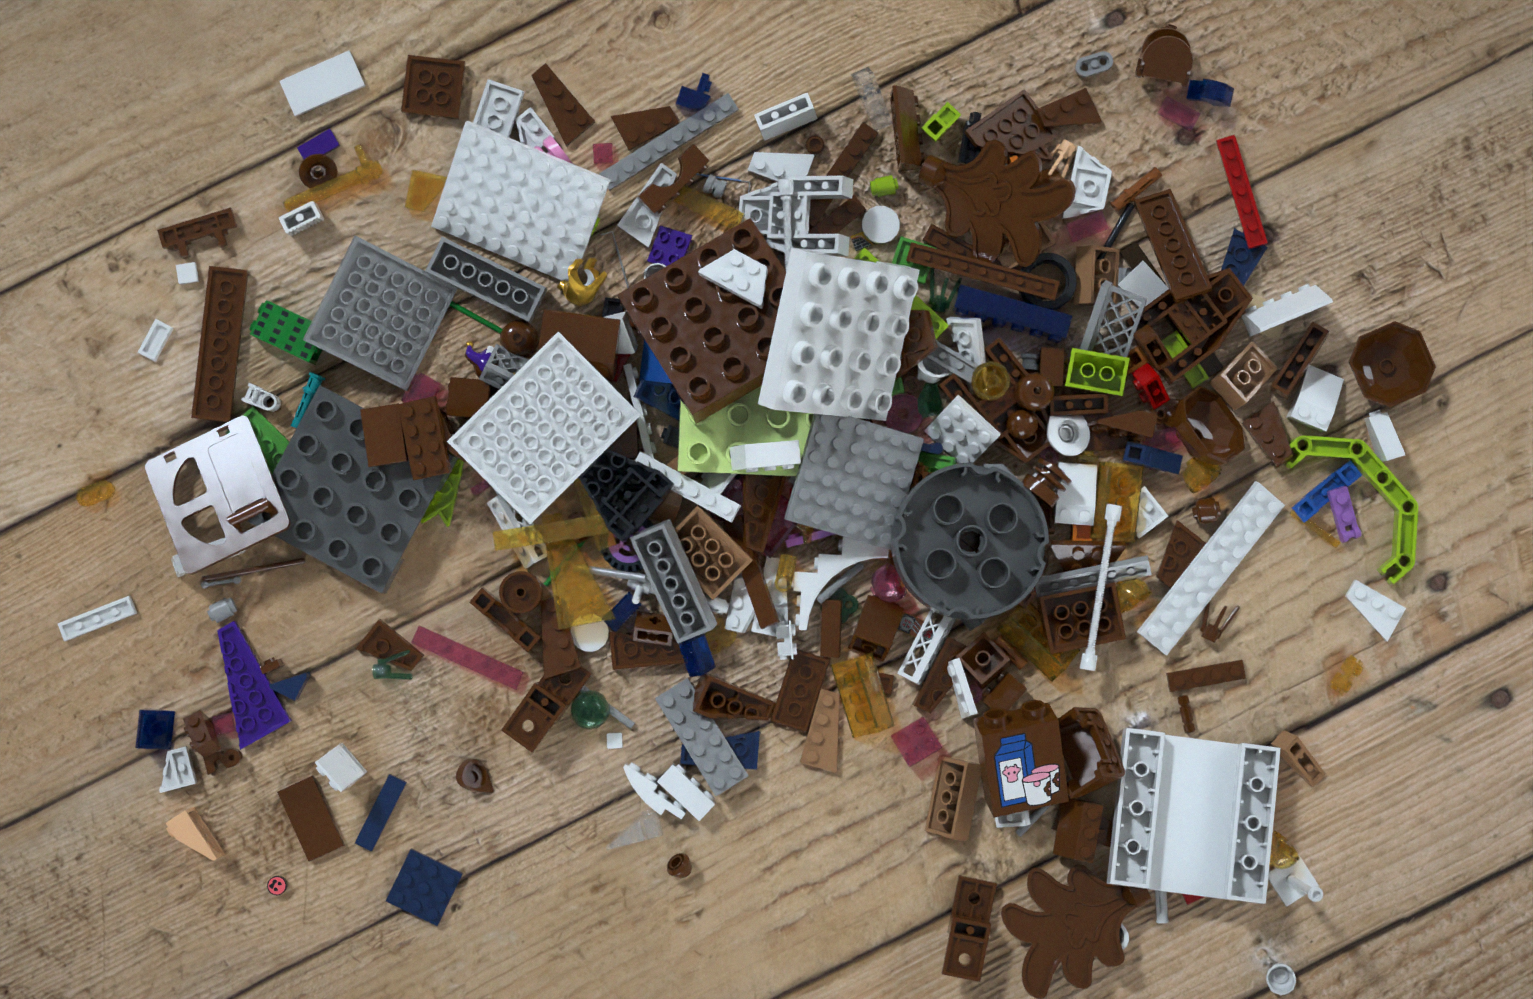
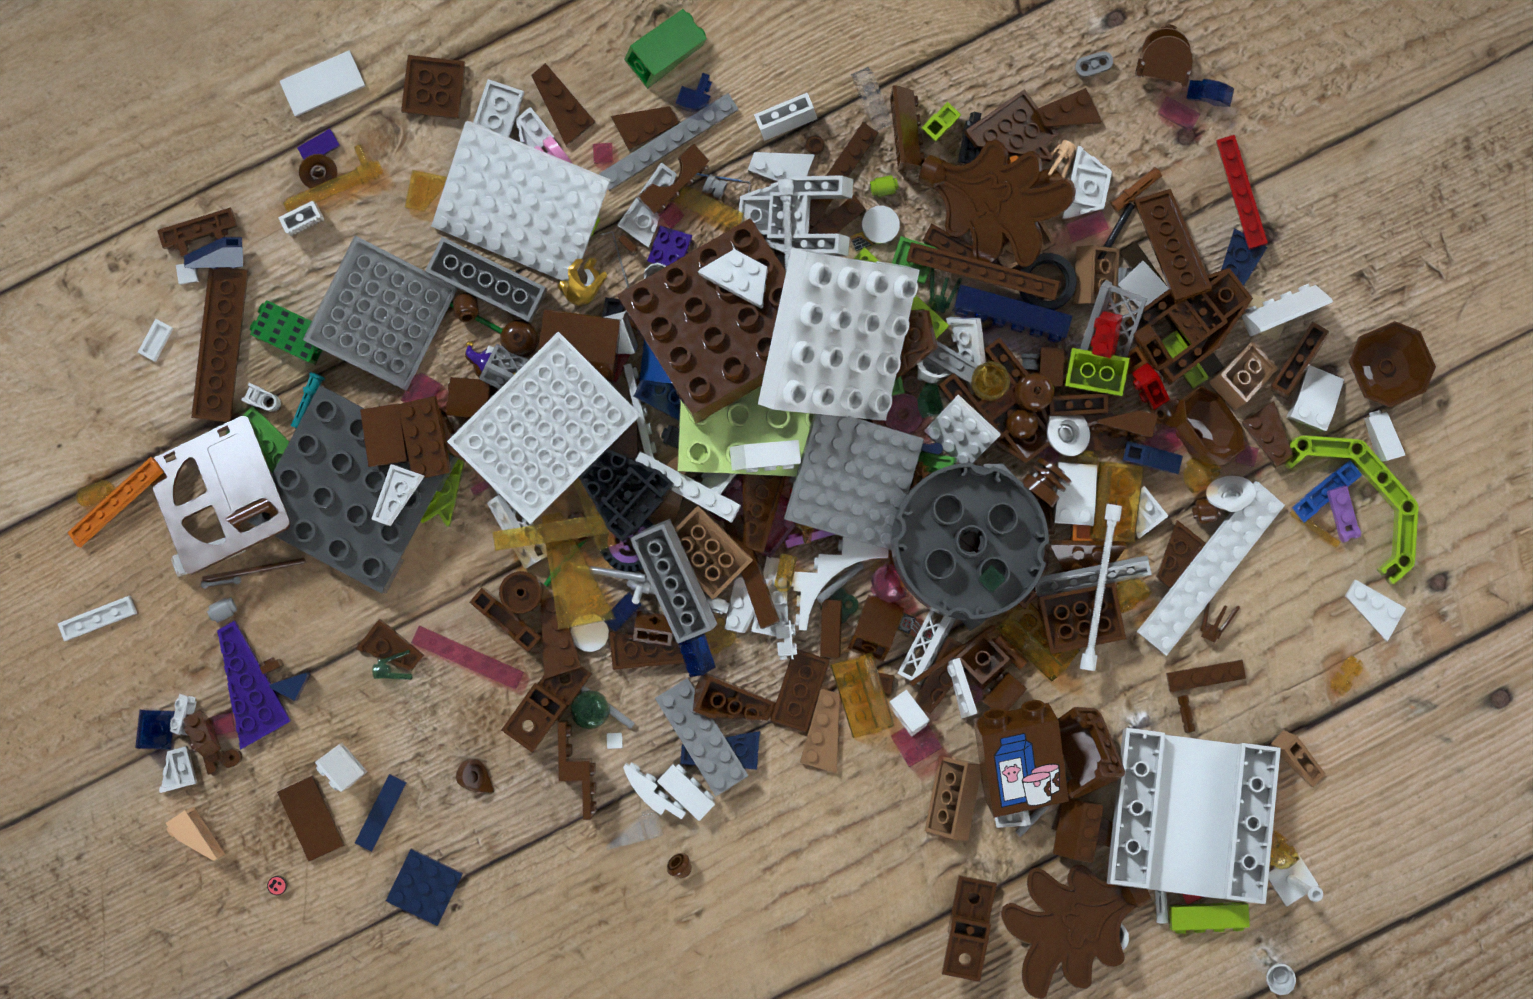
(115, 502): none -> orange tile
(183, 706): none -> white hinge
(220, 253): none -> slope
(395, 493): none -> white wing
(466, 307): none -> reddish brown head
(576, 769): none -> reddish brown bracket
(631, 247): none -> reddish brown tile
(665, 47): none -> green slope
(671, 215): none -> clear pink tile
(908, 713): none -> white hinge
(949, 657): none -> reddish brown axle
(991, 579): none -> clear green tile
(1106, 335): none -> red brick
(1209, 916): none -> lime brick
(1231, 493): none -> white hat
(1247, 456): none -> clear pink plate

